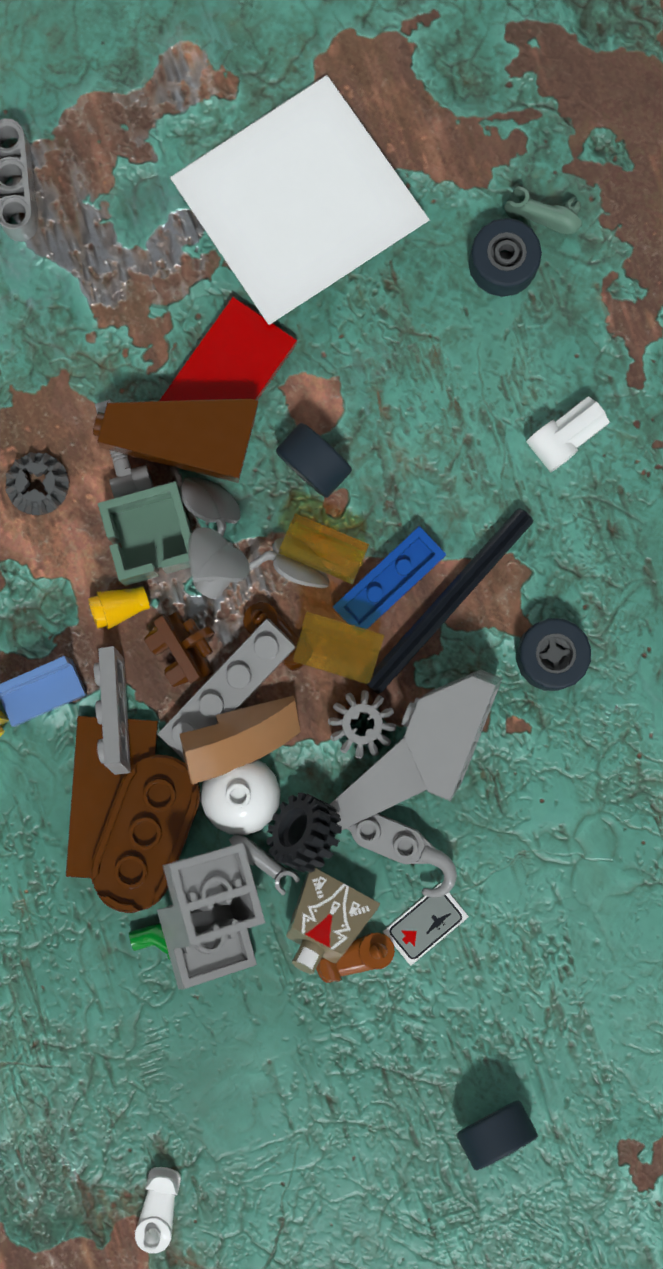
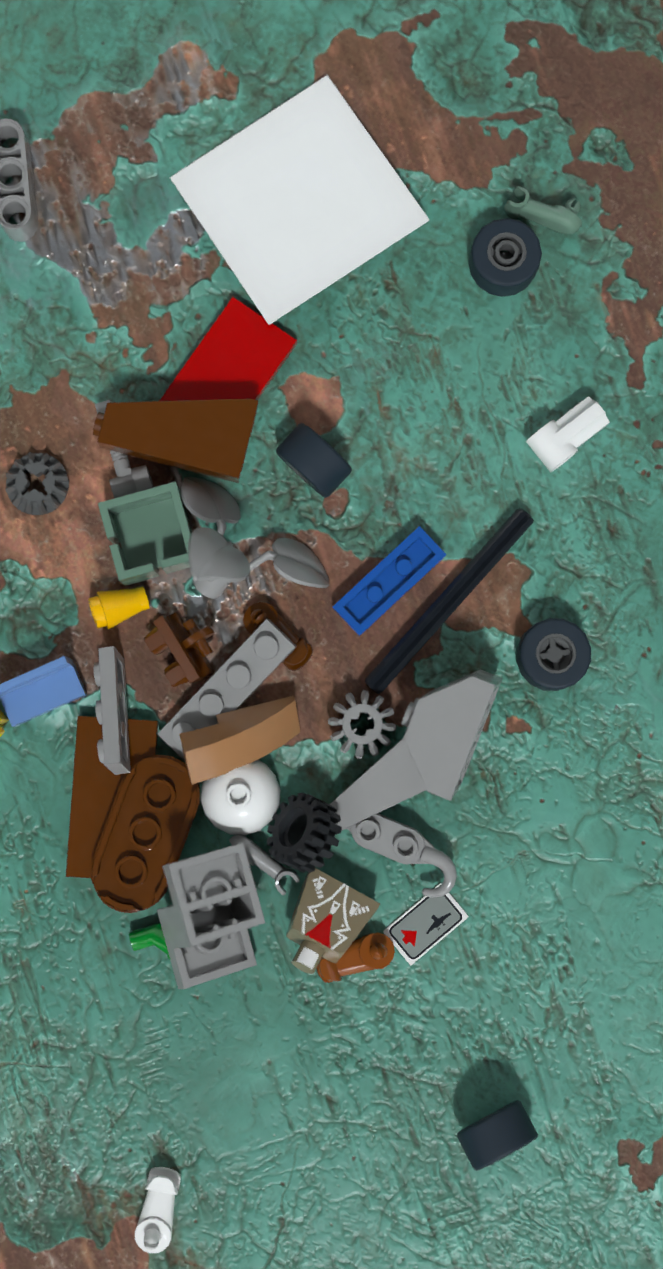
(323, 548): clear yellow panel -> none
(338, 648): clear yellow panel -> none

